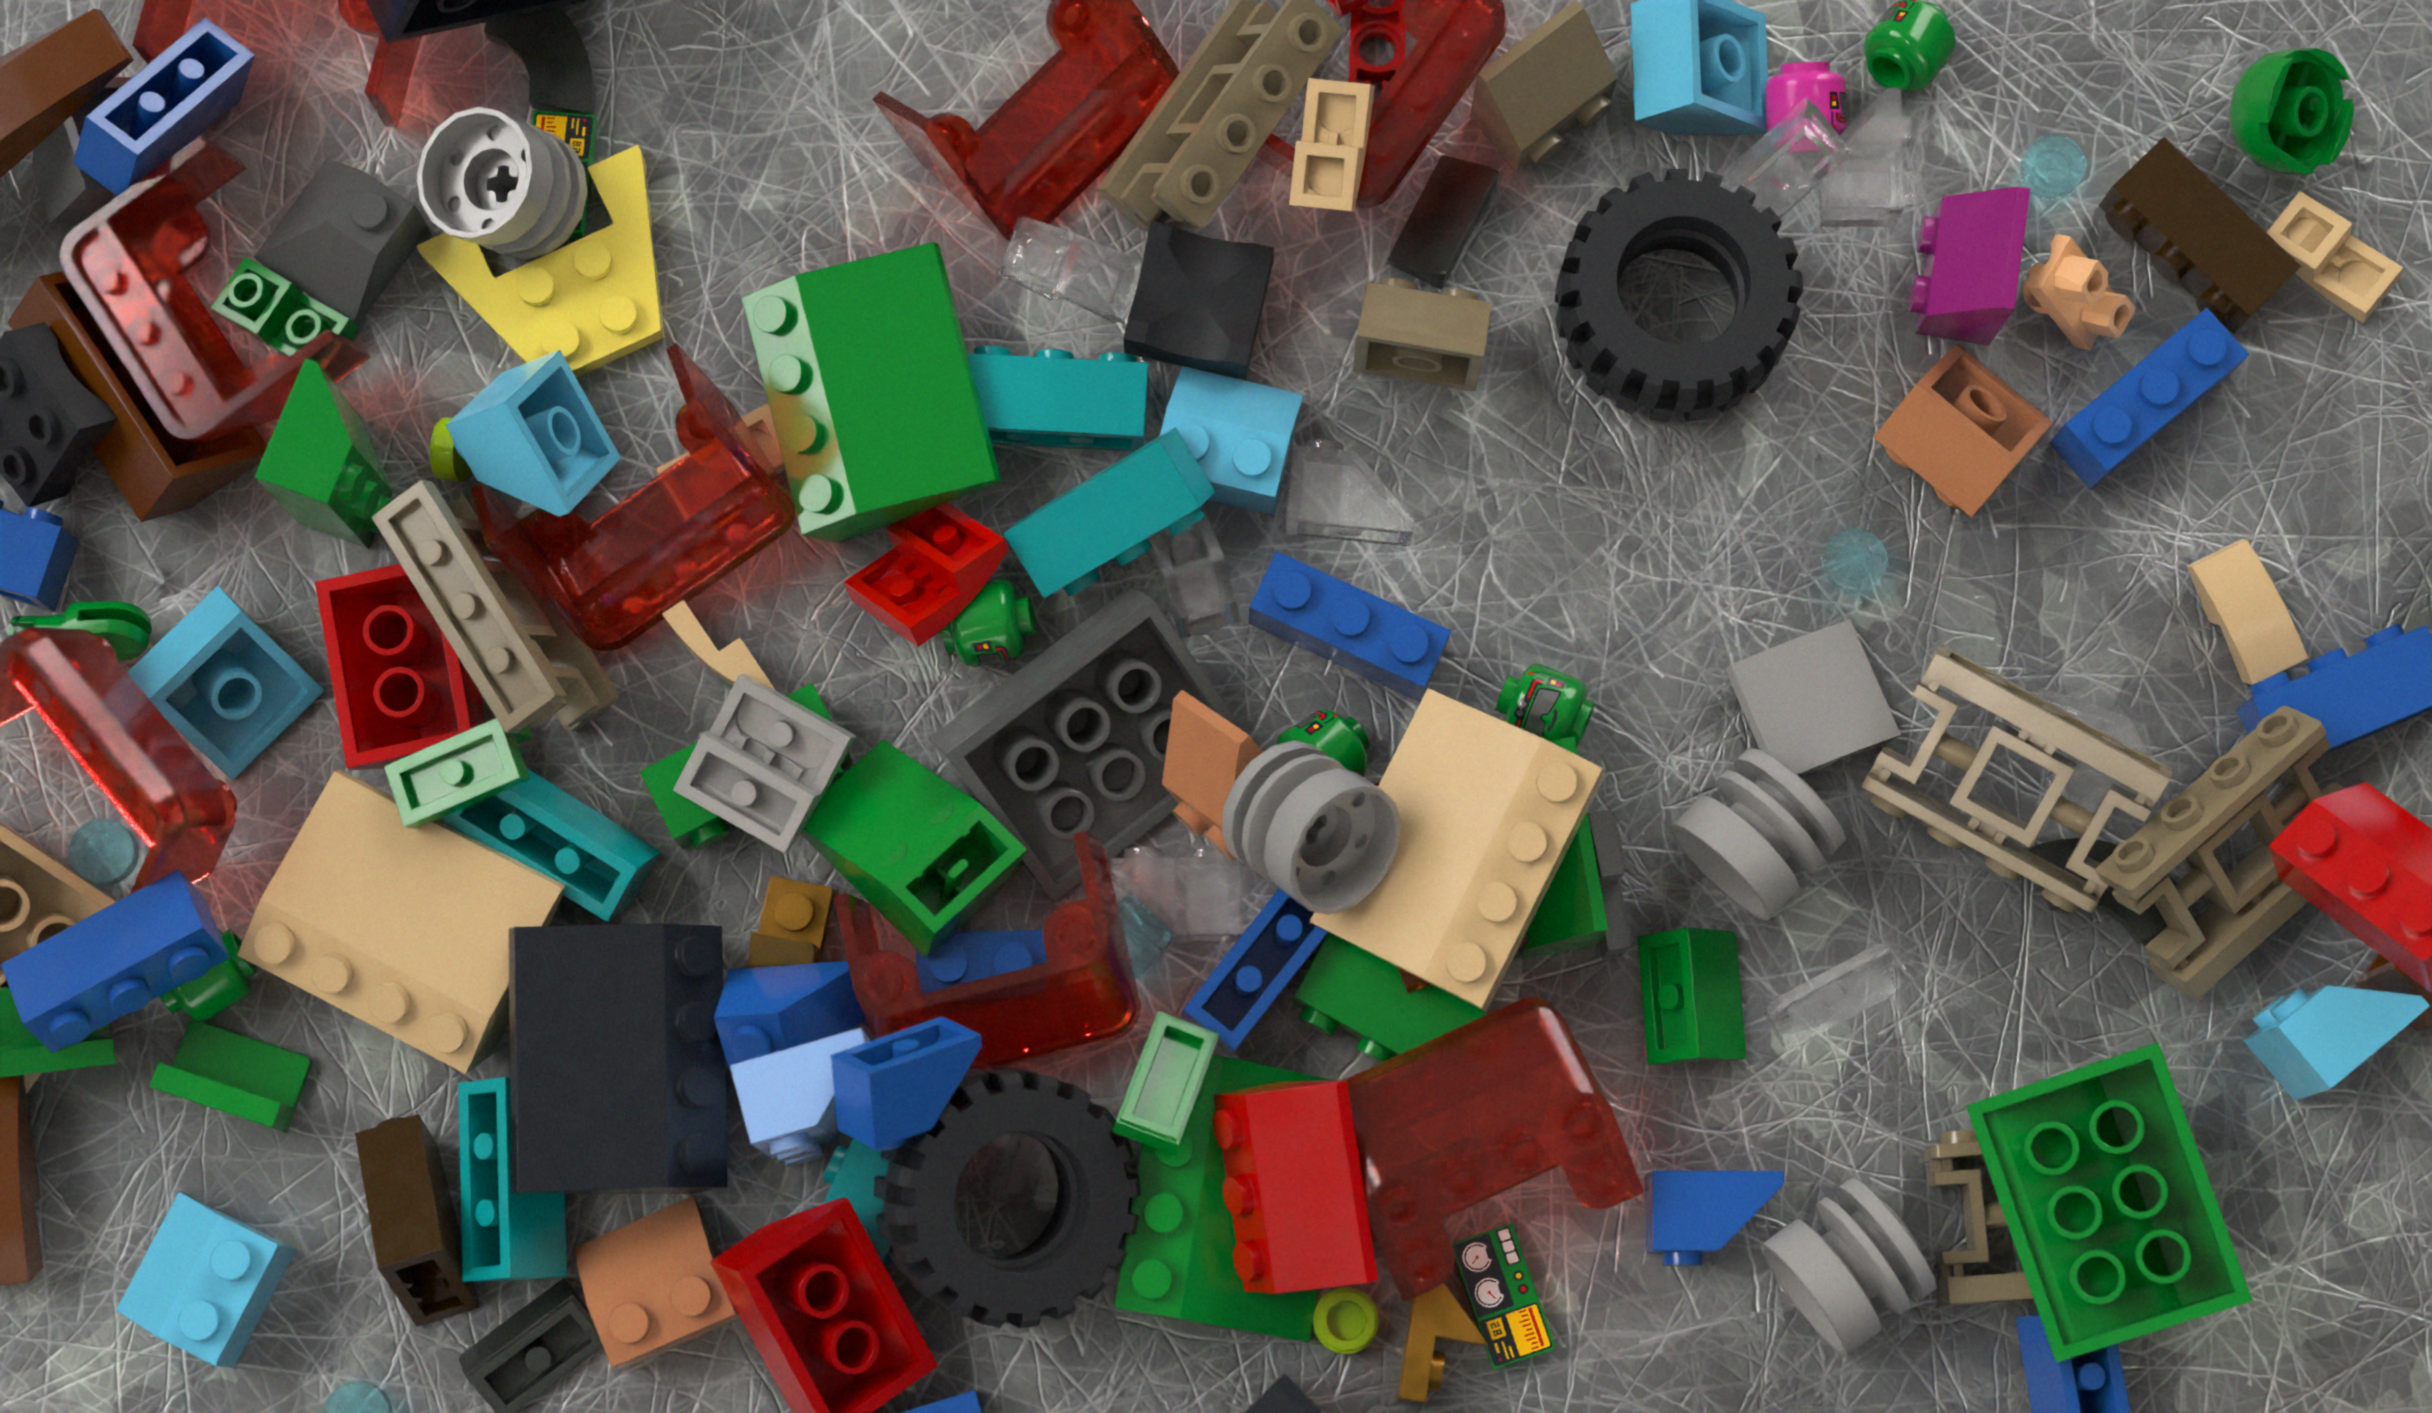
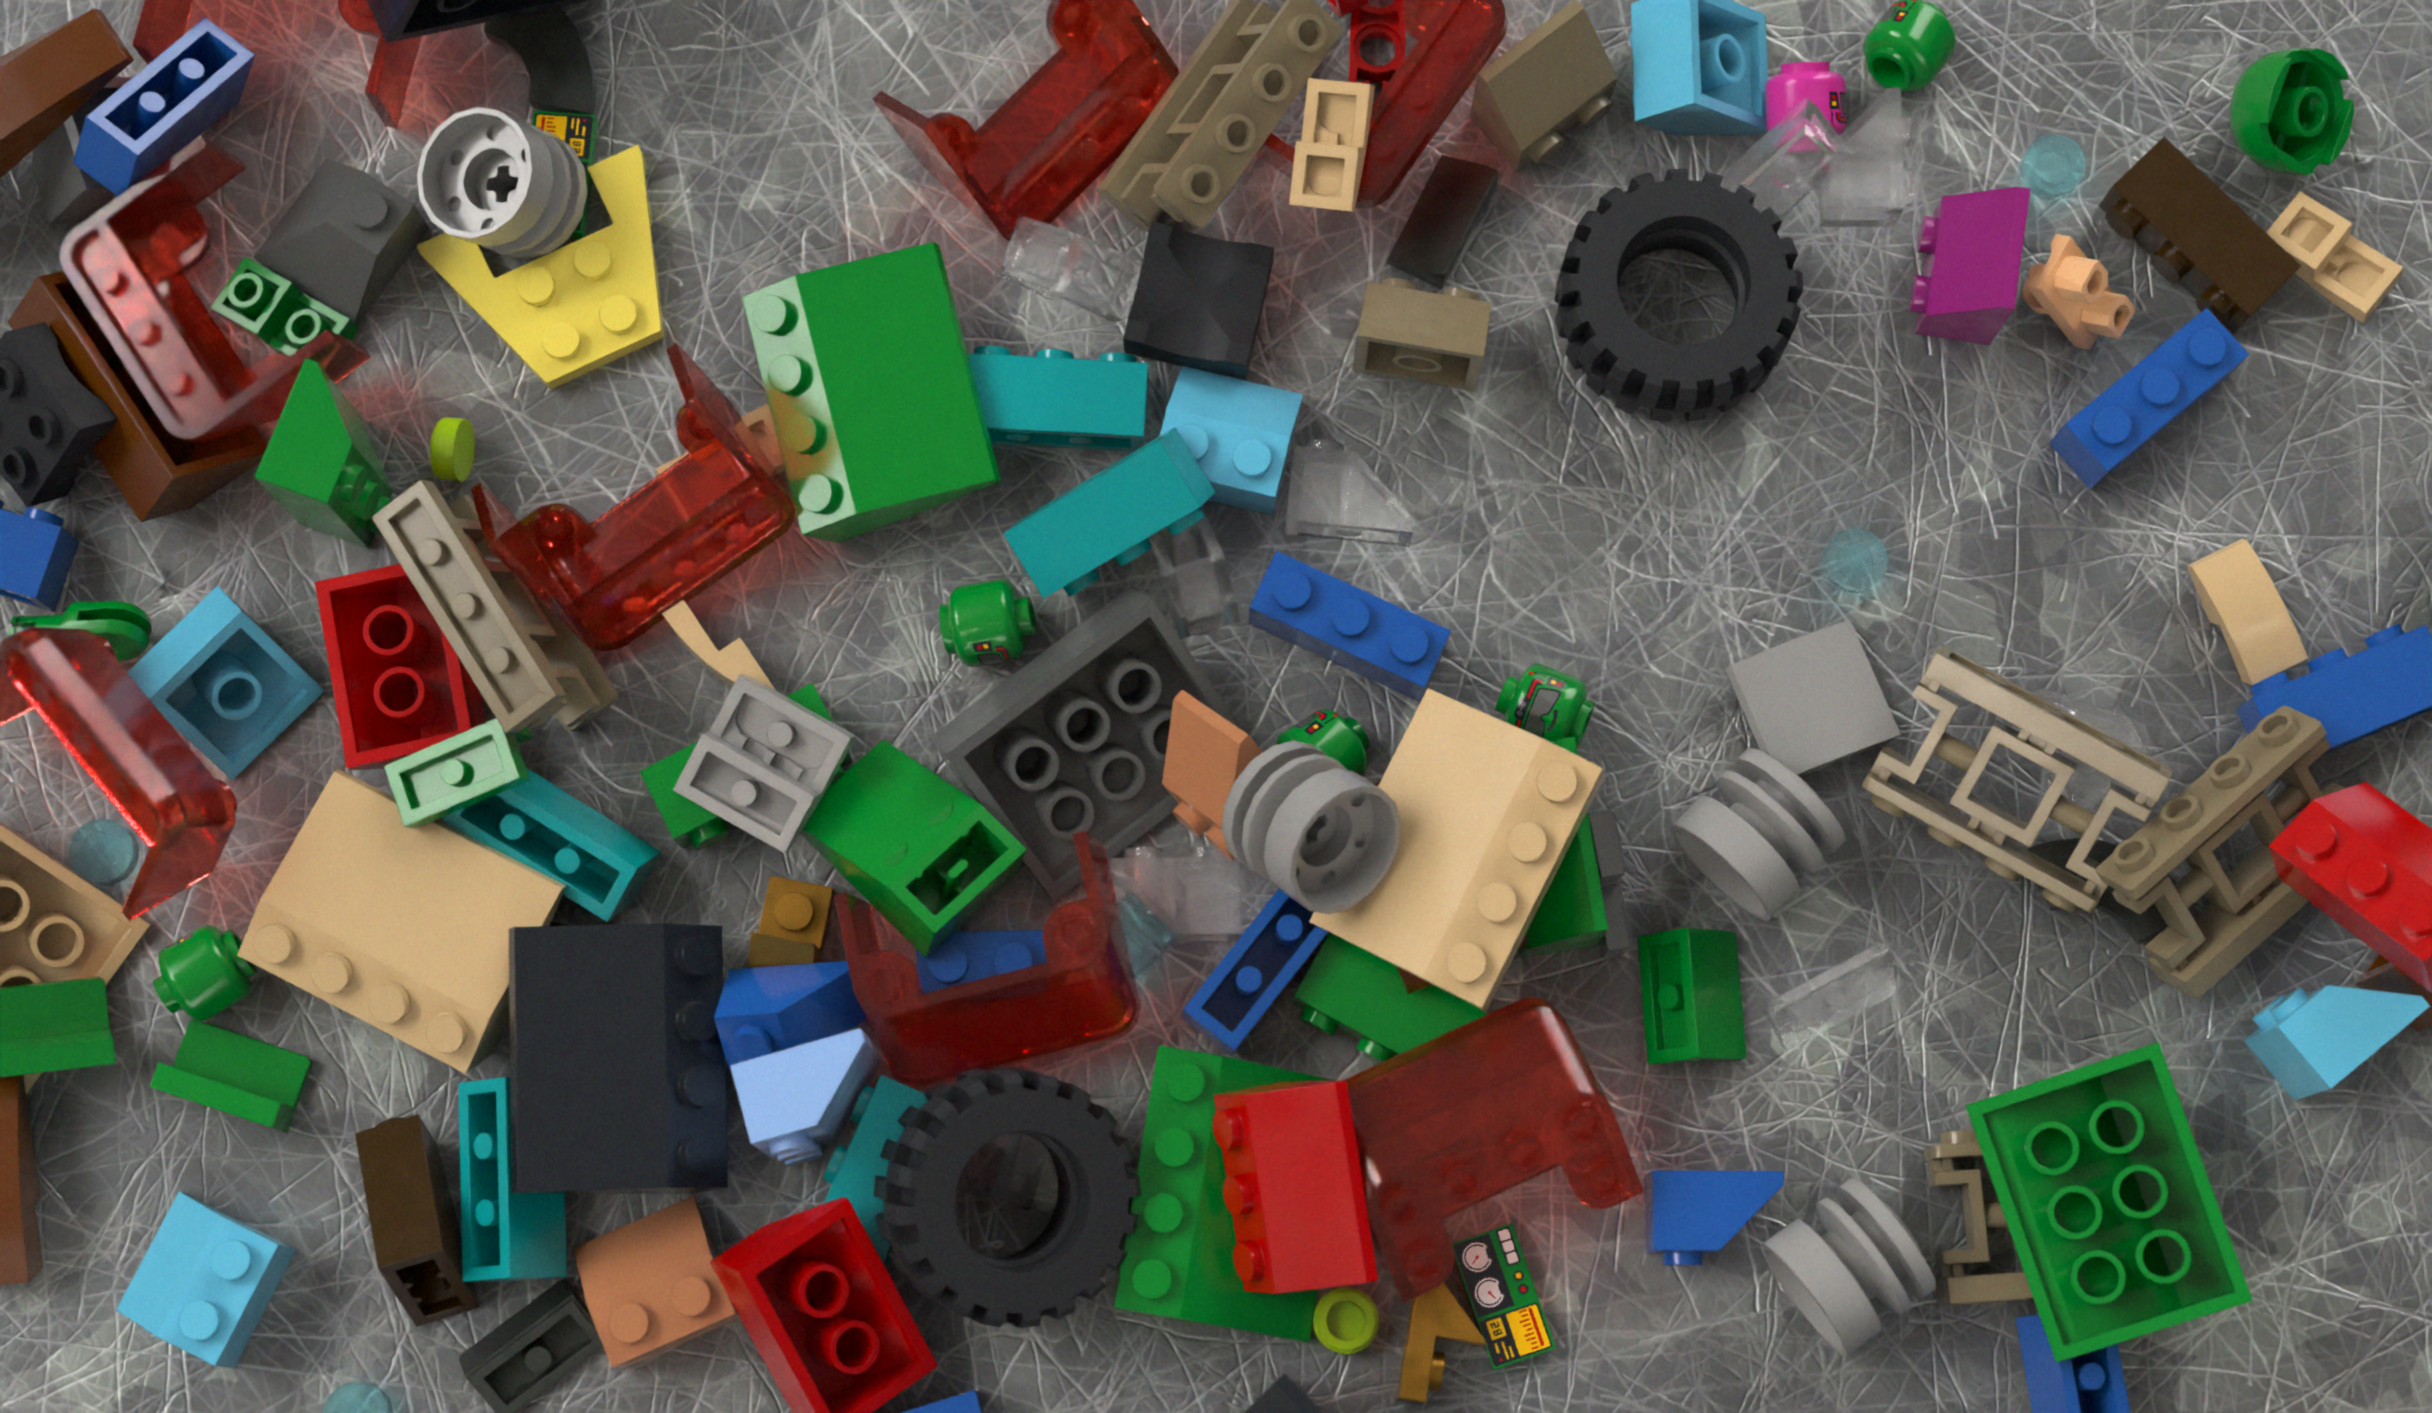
(114, 961): blue brick -> none
(535, 436): medium azure slope -> none
(900, 1081): blue slope -> none
(930, 573): red slope -> none
(1166, 1083): tile -> none
(1962, 430): nougat slope -> none

